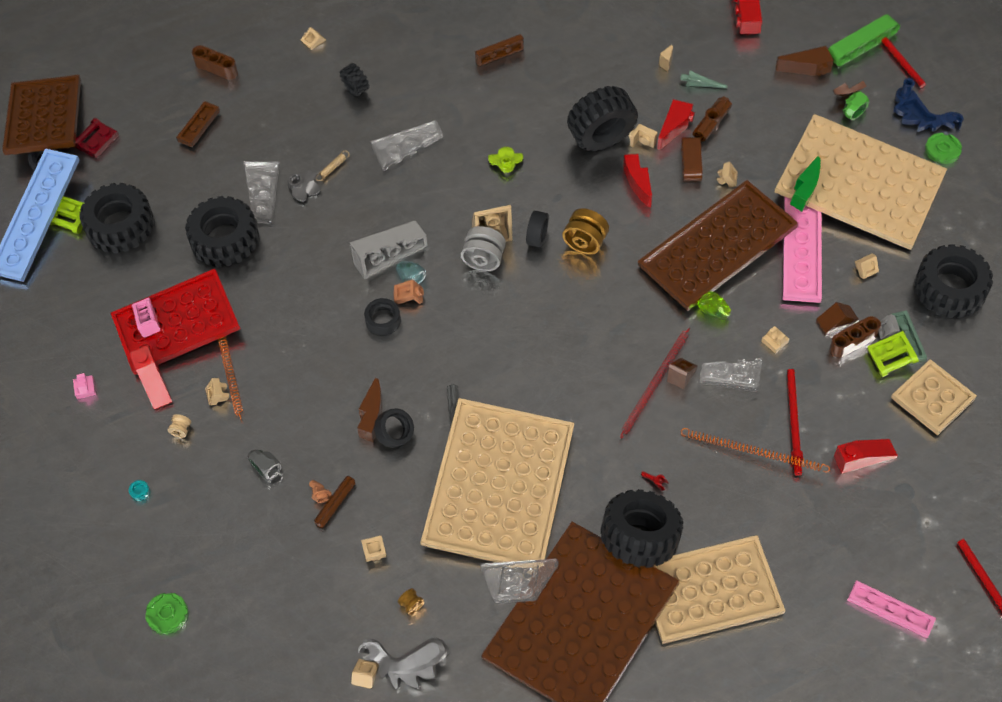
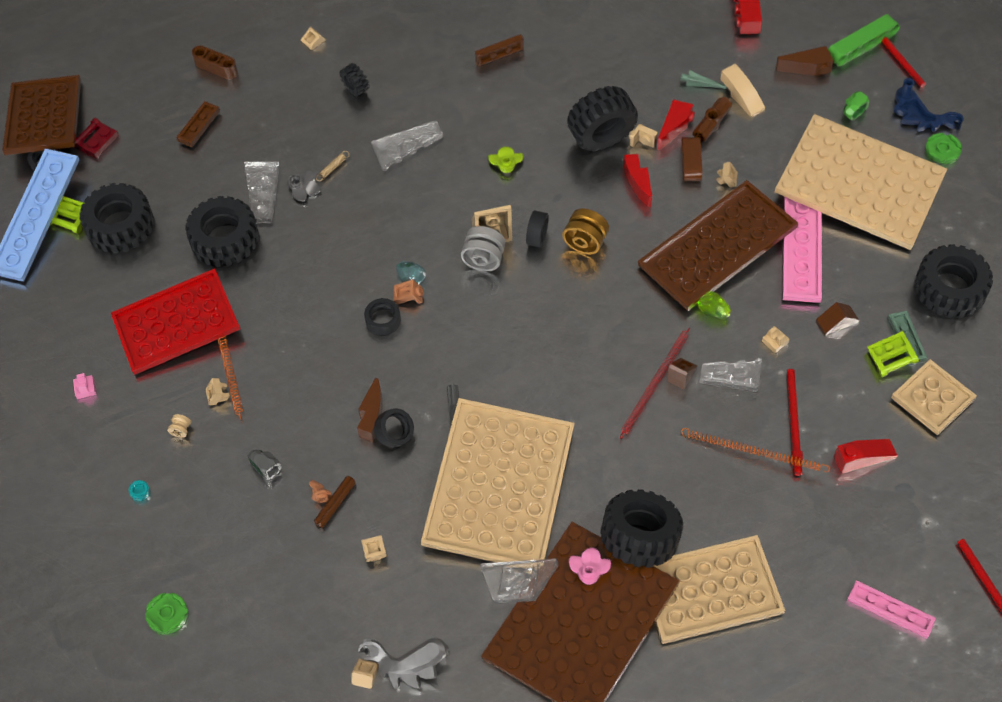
(146, 318): bright pink slope -> none
(151, 377): slope -> none
(387, 247): light grey wedge -> none
(411, 601): pearl gold wheel -> none
(589, 566): none -> bright pink plate
(658, 480): red hand -> none
(665, 58): tan slope -> none
(742, 90): none -> tan slope
(806, 185): green slope -> none
(843, 90): reddish brown slope -> none
(850, 343): reddish brown beam -> none
(867, 266): tan tile -> none
(888, 327): light grey plate -> none

